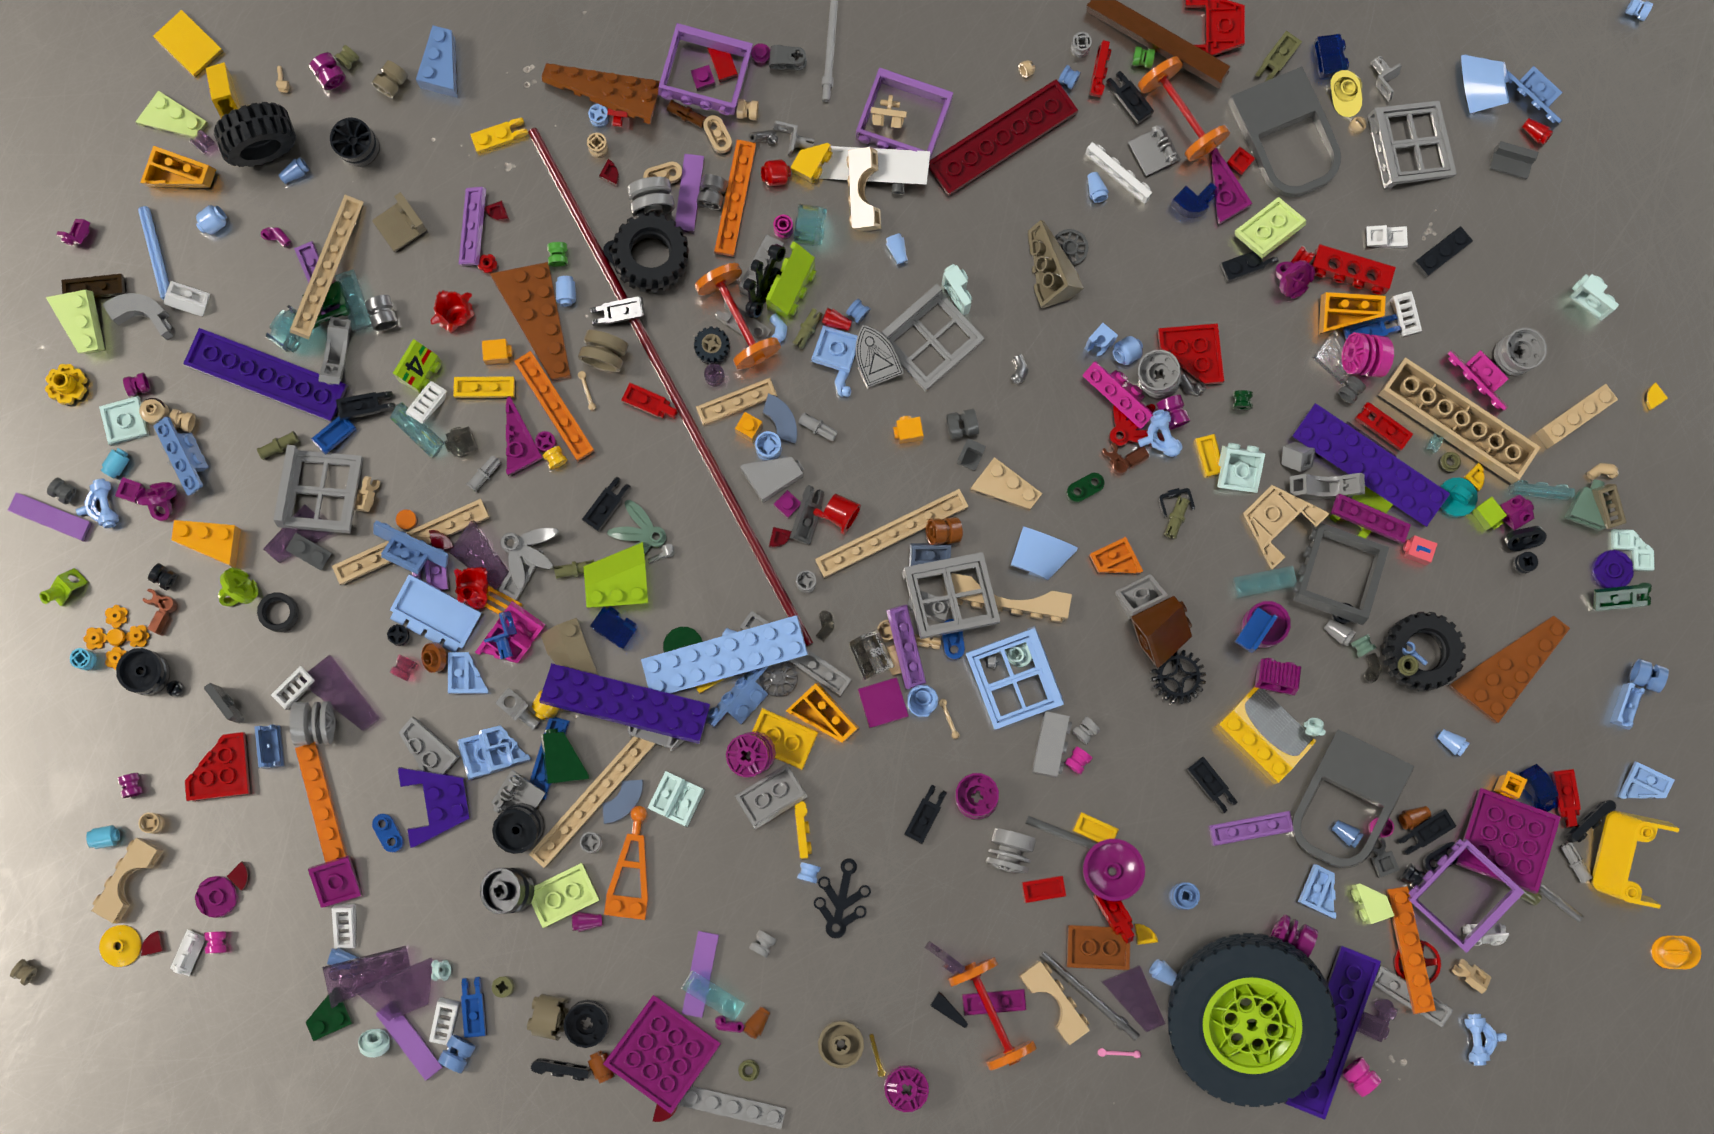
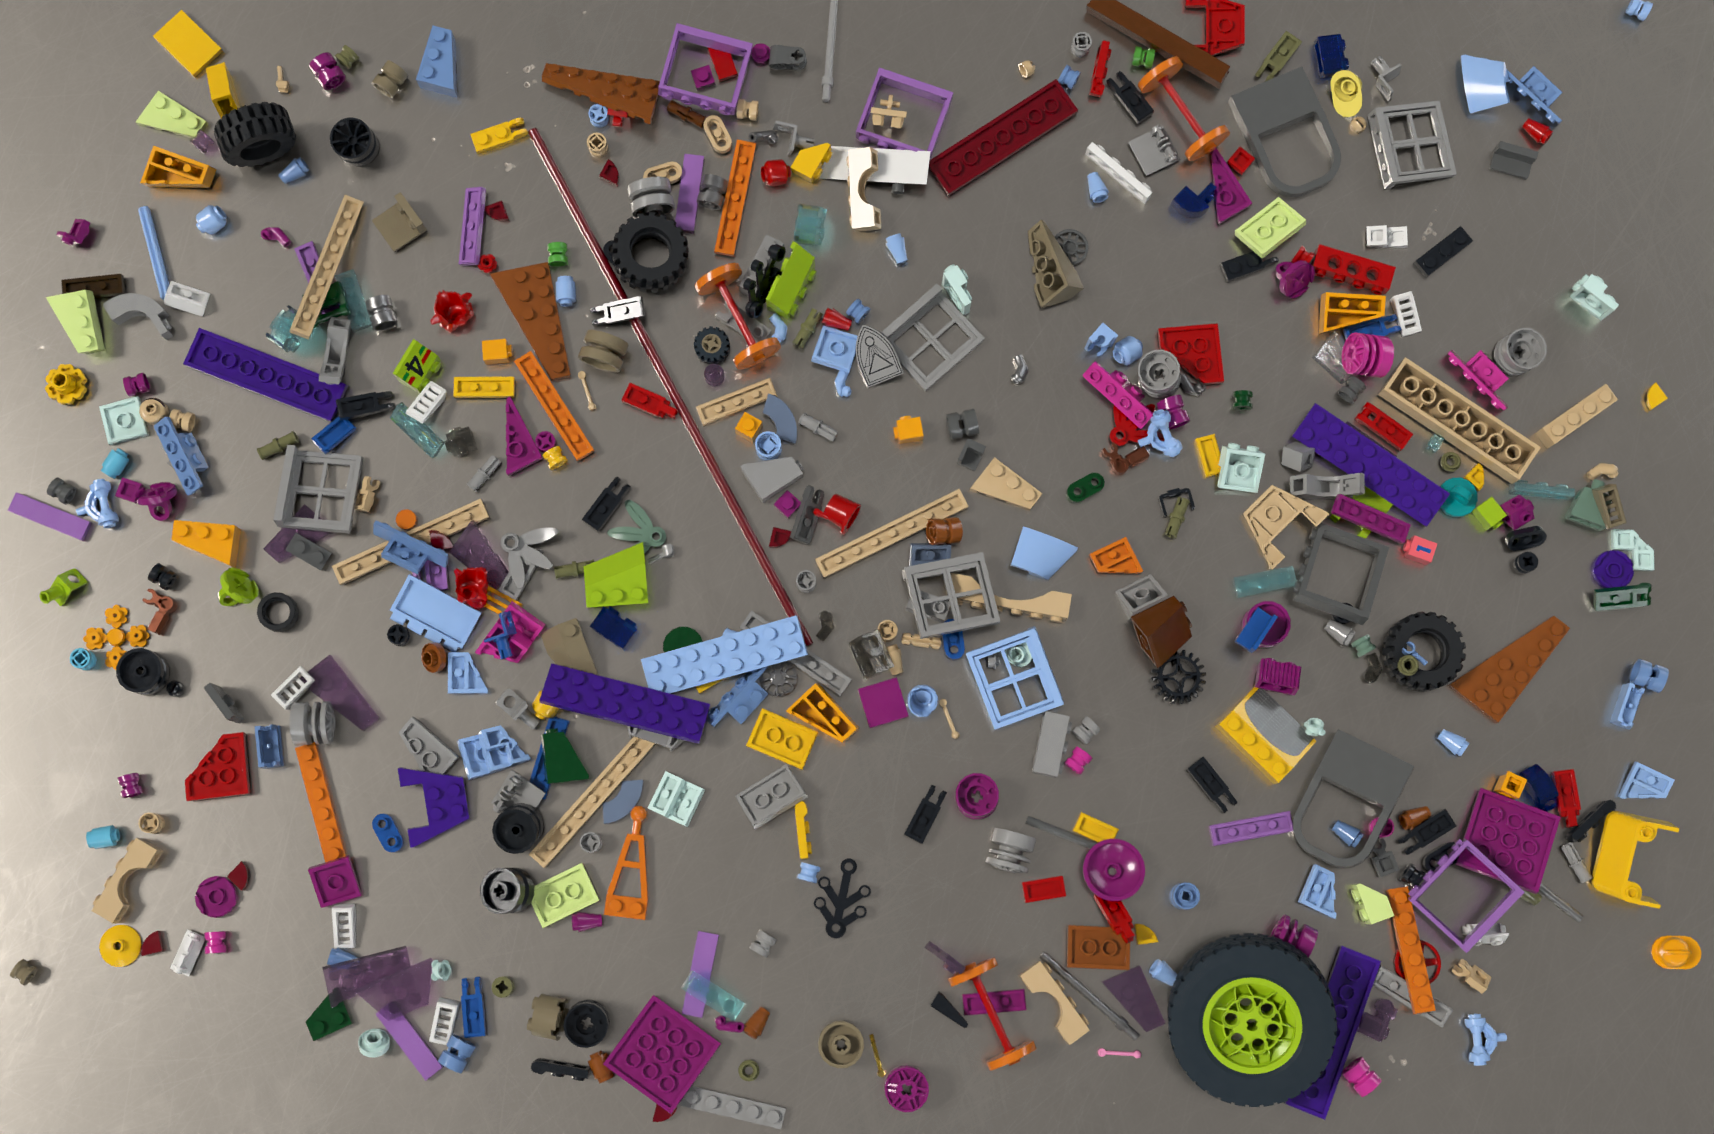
(403, 667): clear pink wheel -> none
(761, 755): magenta wheel -> none
(781, 230): dark pink wheel -> none
(906, 646): medium lavender tile -> none

